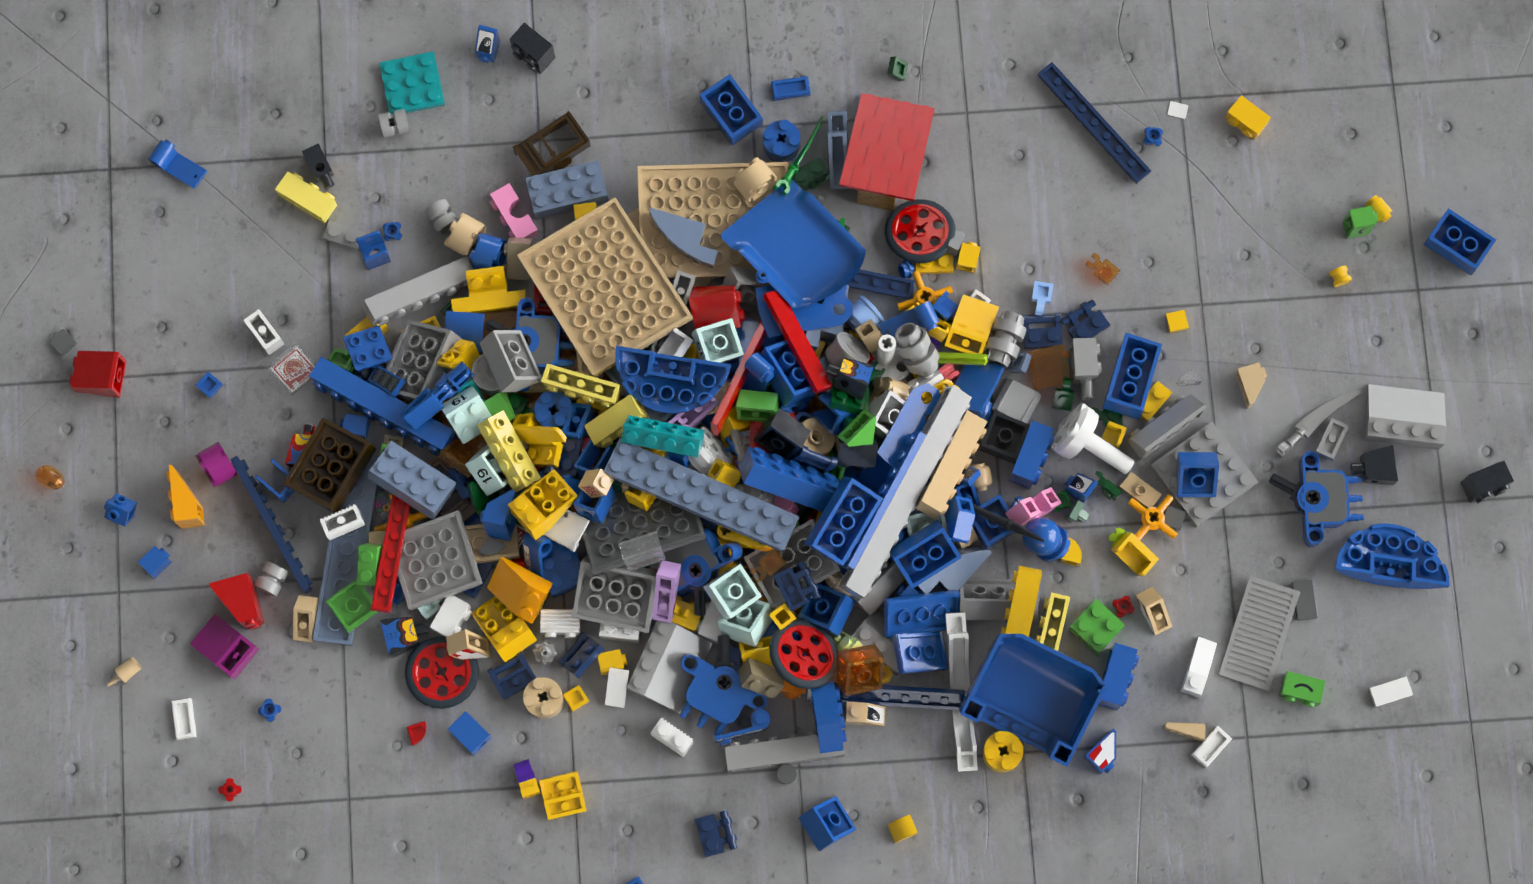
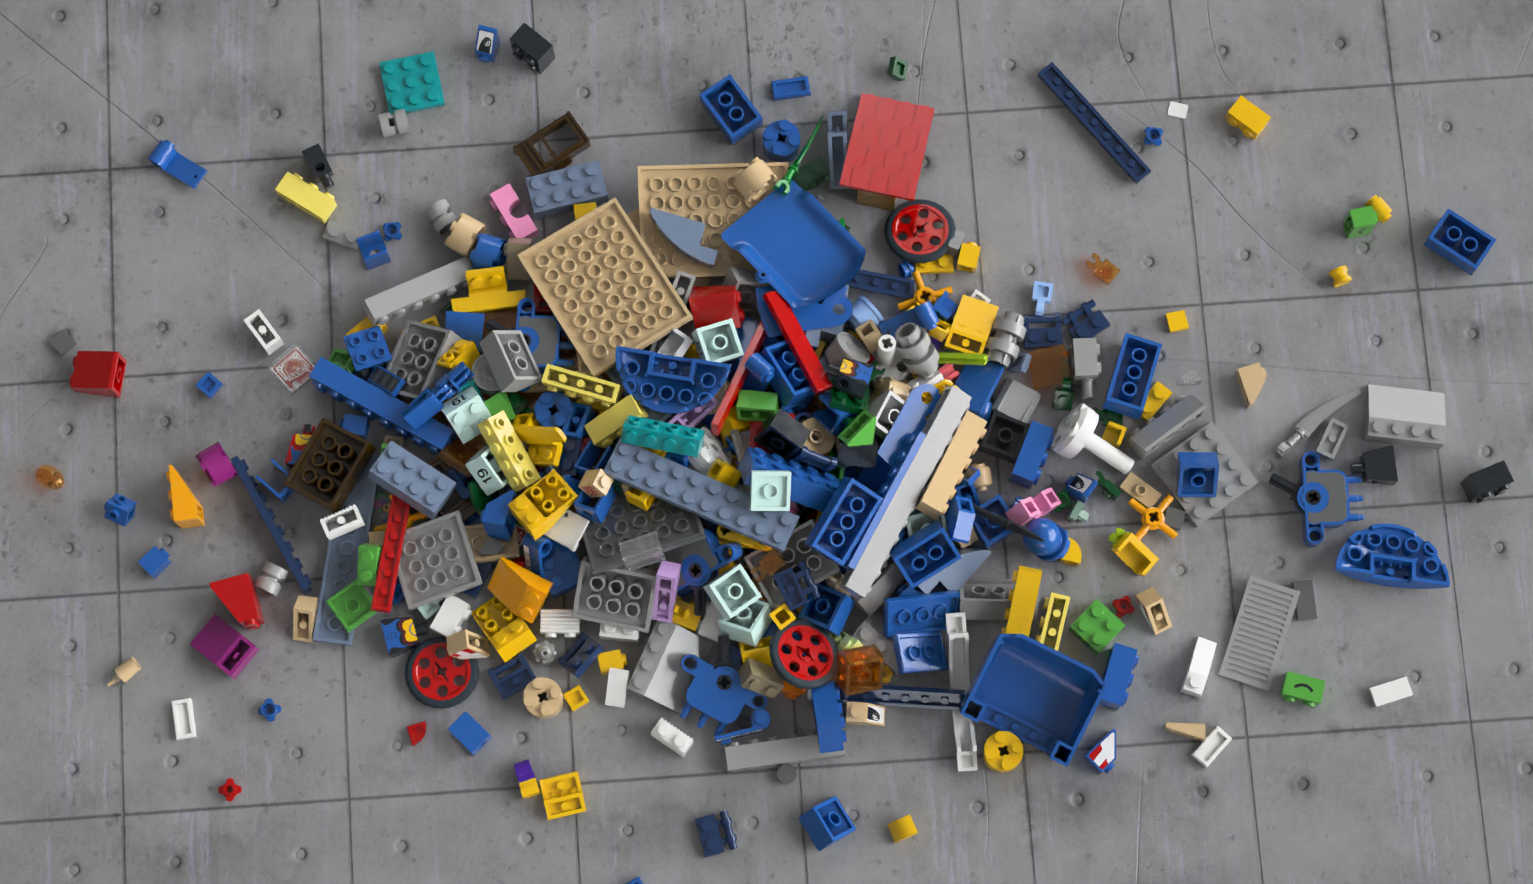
(770, 490): none -> light aqua plate

